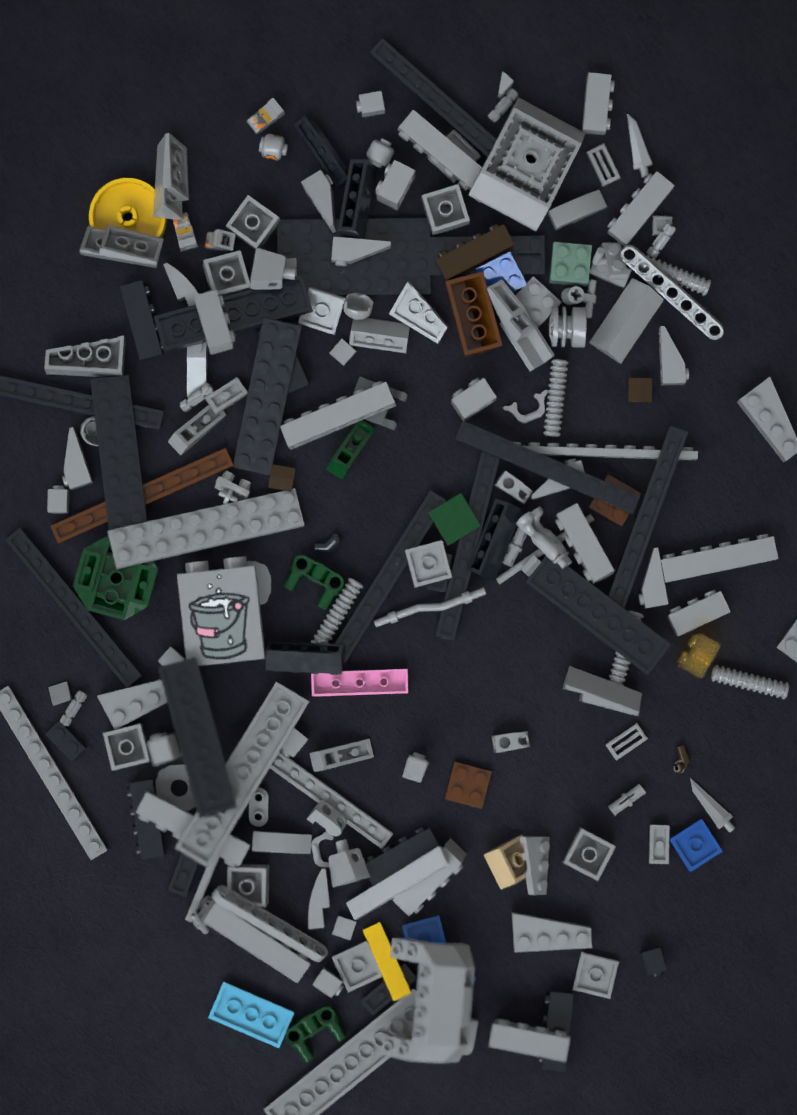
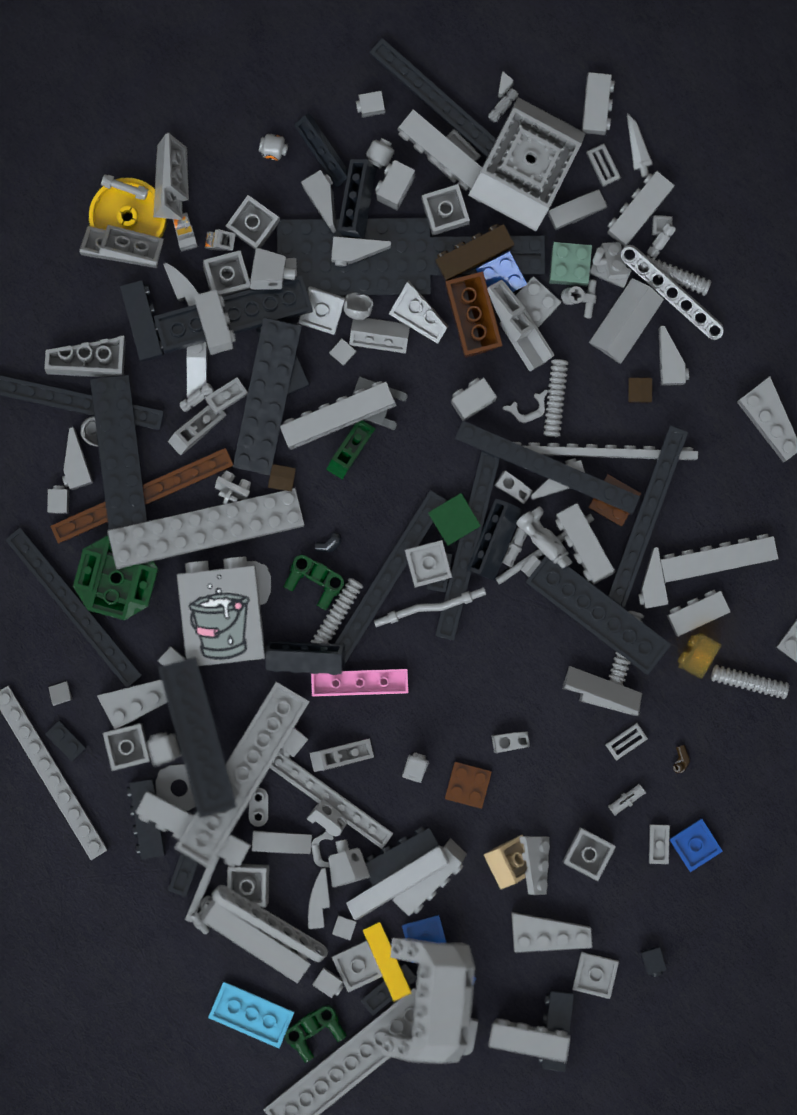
(73, 708): light grey axle -> none
(140, 192): none -> light grey bar
(266, 116): light grey leg -> none
(568, 327): light grey wheel -> none
(716, 811): light grey bar -> none

